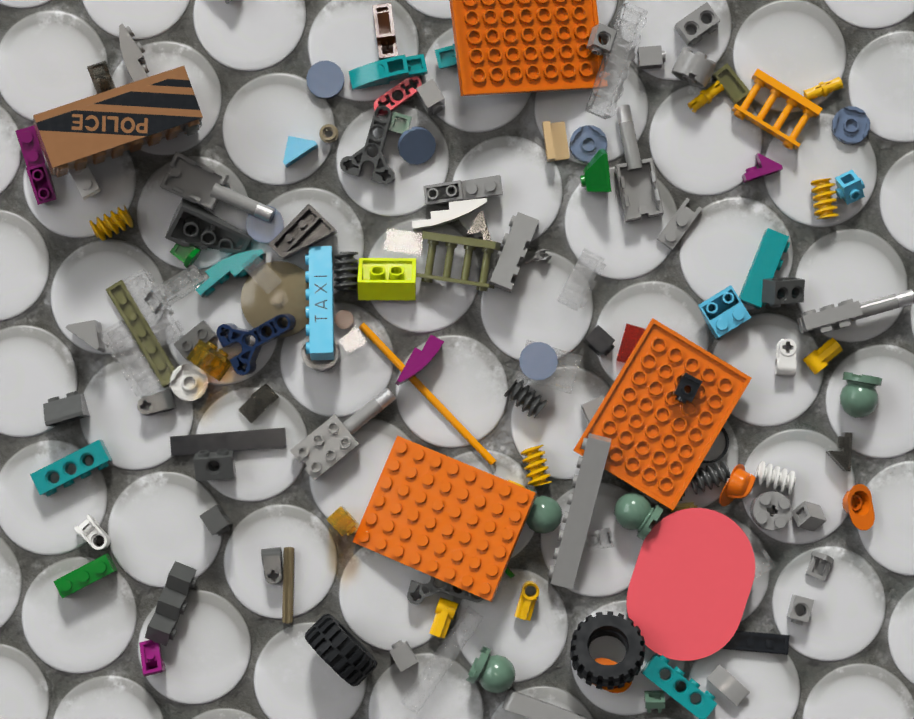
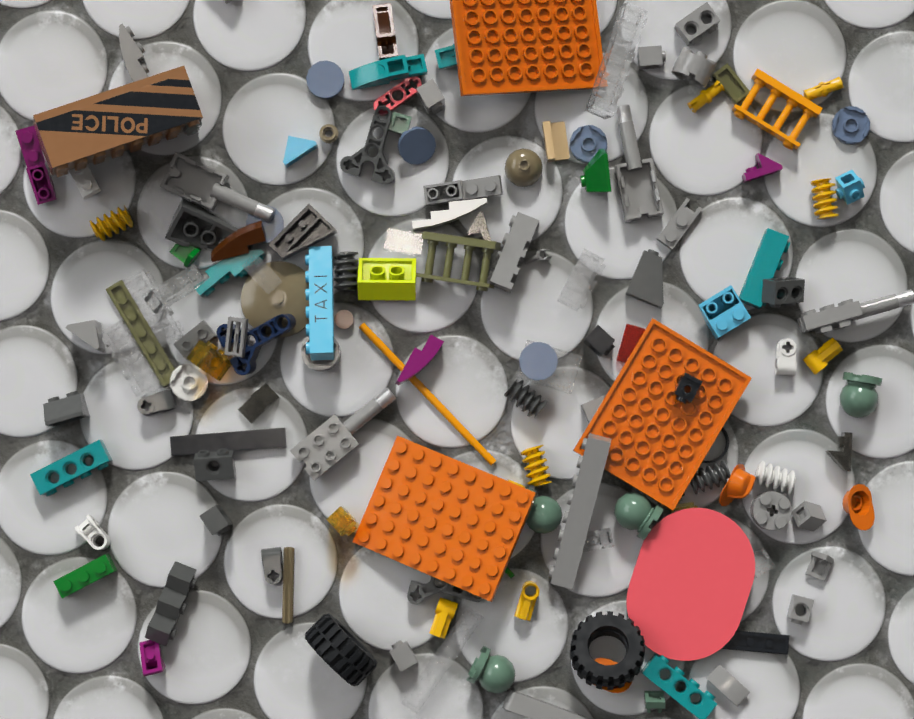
(101, 77): clear smoke slope -> none
(236, 337): none -> light grey tile
(239, 242): none -> reddish brown slope
(353, 340): clear panel -> none
(523, 167): none -> dark tan cylinder
(606, 34): light grey brick -> none
(648, 280): none -> dark grey slope

